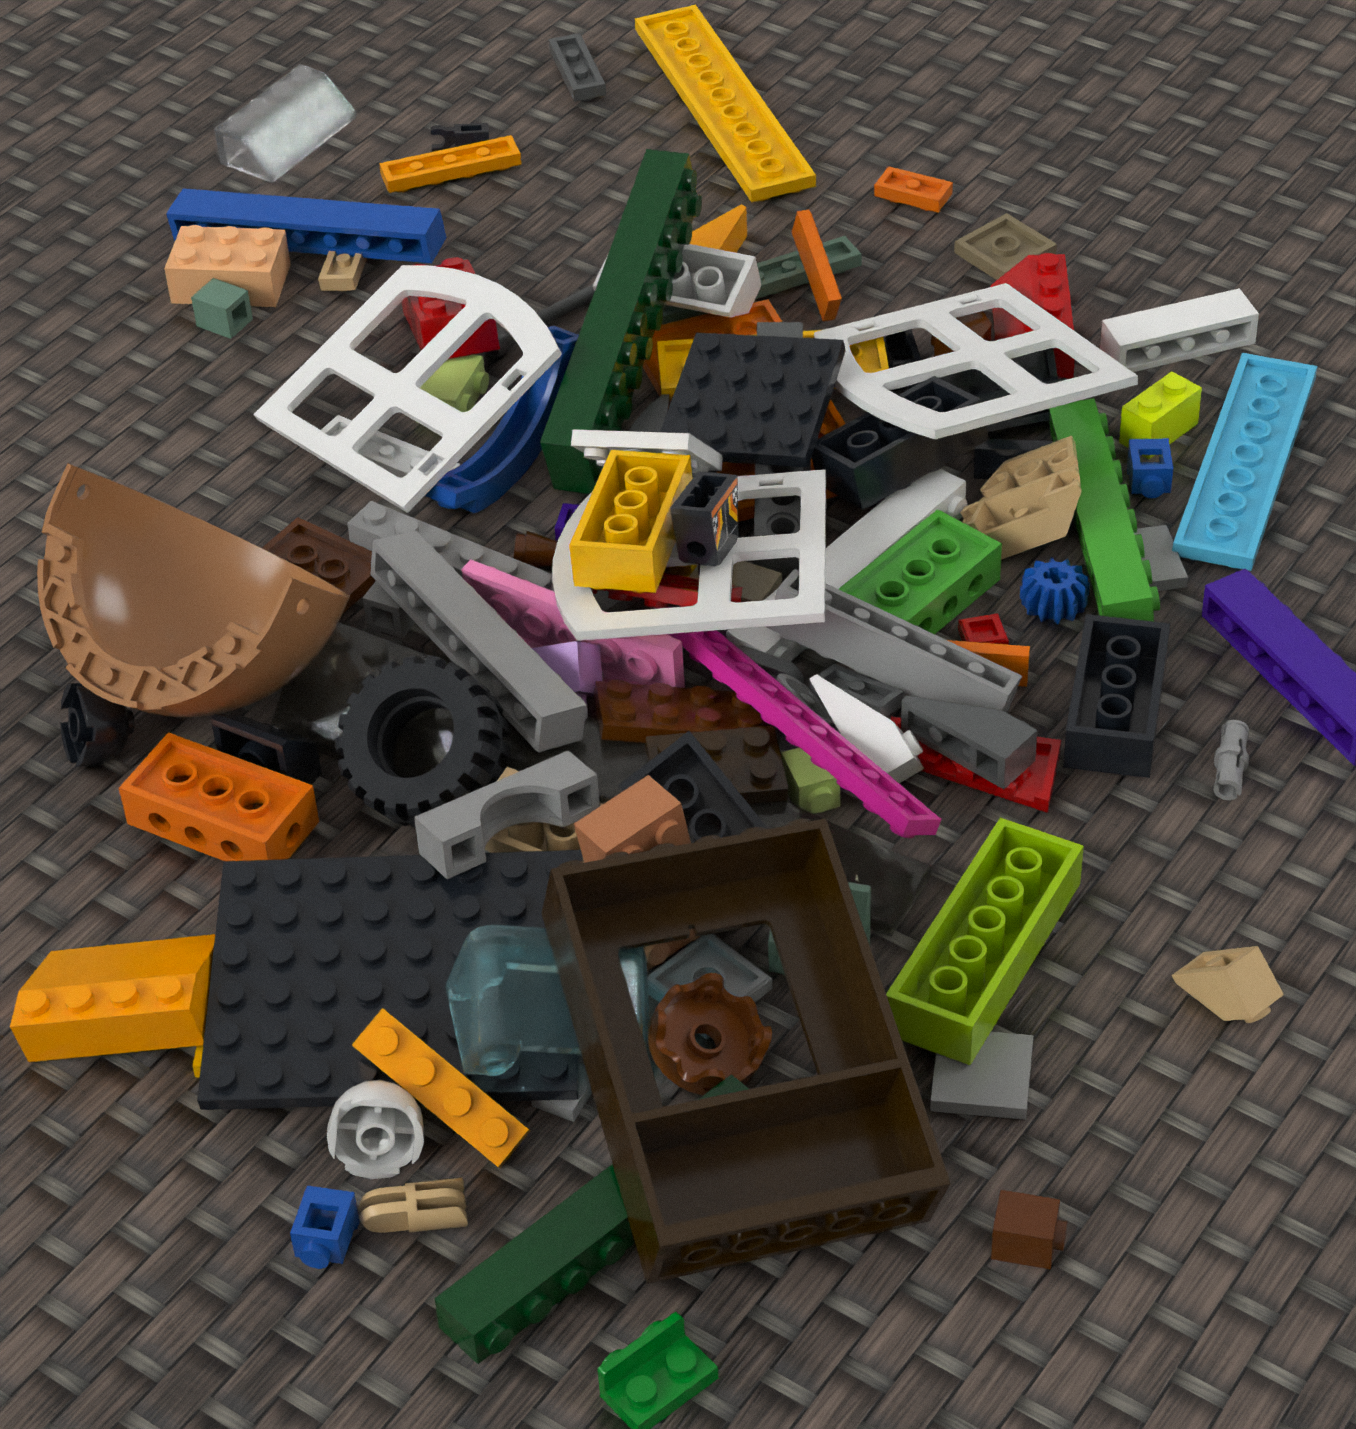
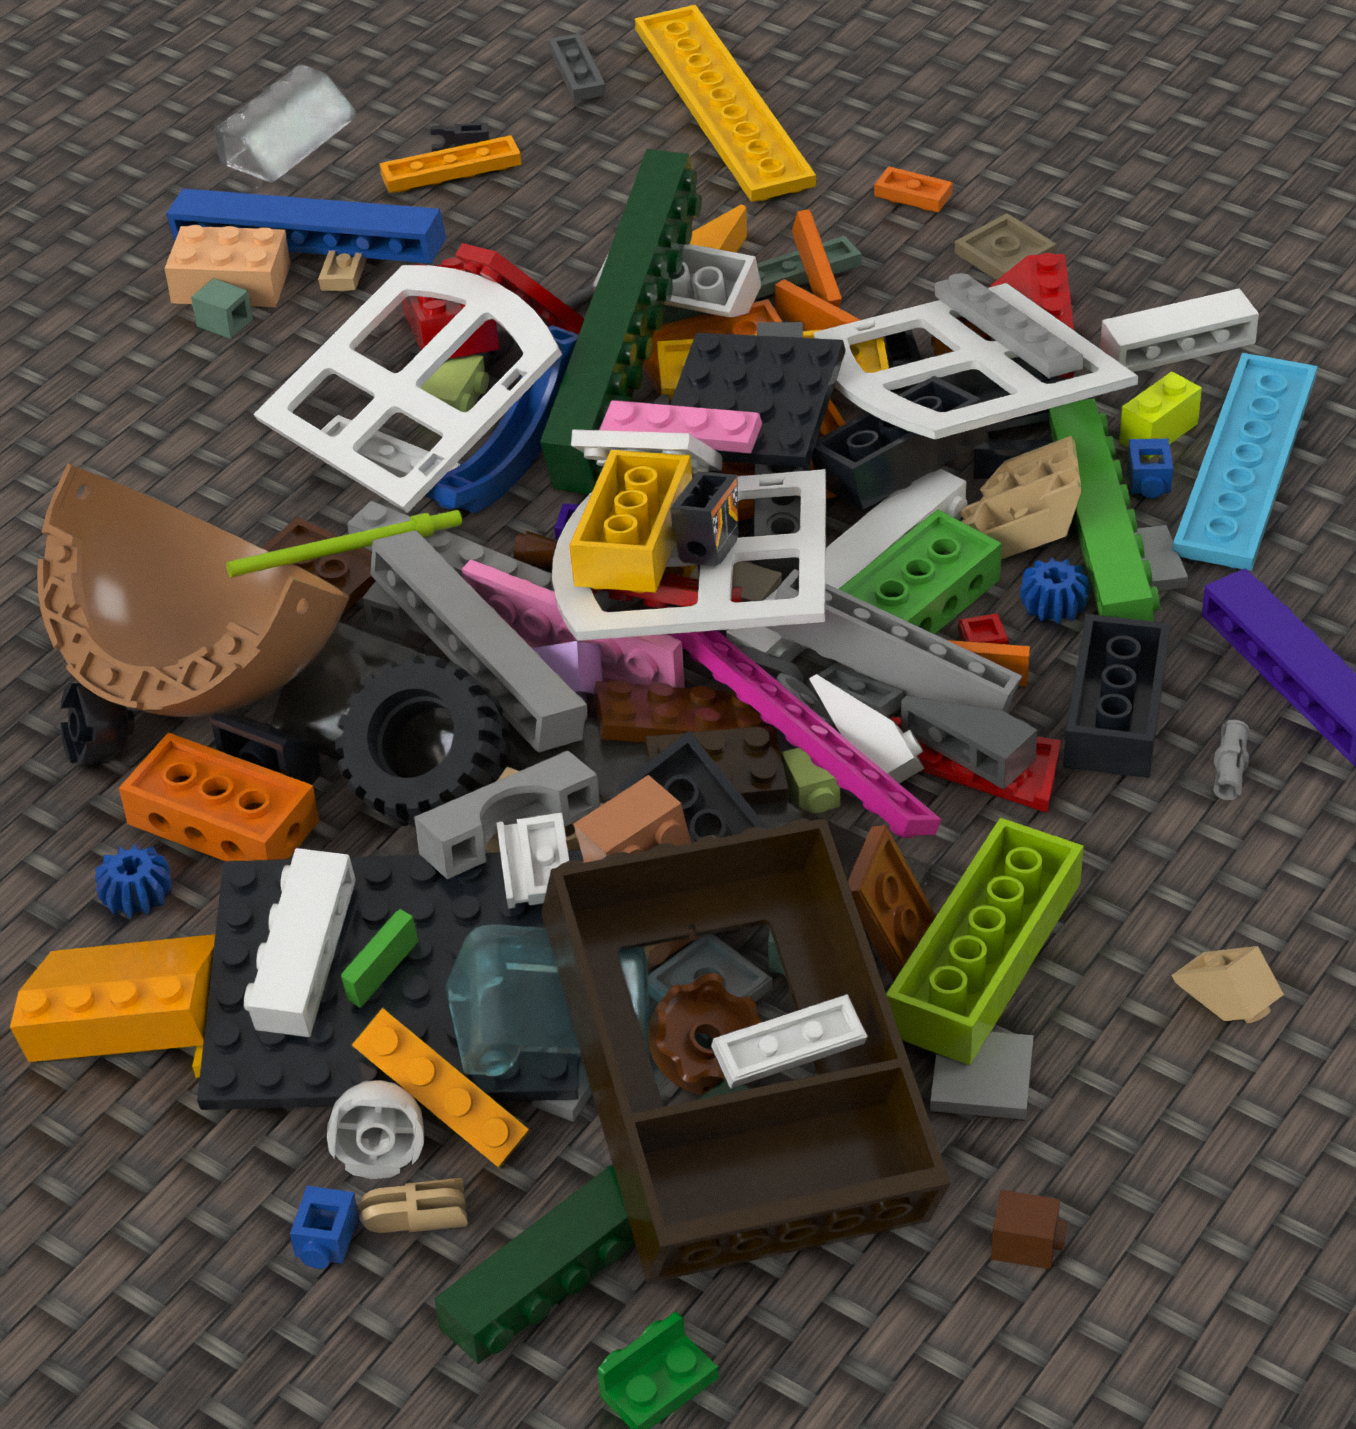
(133, 880): none -> blue gear
(300, 942): none -> white brick
(379, 958): none -> bright green tile
(422, 523): none -> lime bar
(500, 270): none -> red plate
(529, 854): none -> white plate
(716, 428): none -> bright pink plate
(788, 1041): none -> white tile
(801, 306): none -> orange tile
(889, 900): none -> dark orange tile
(1008, 325): none -> light grey plate

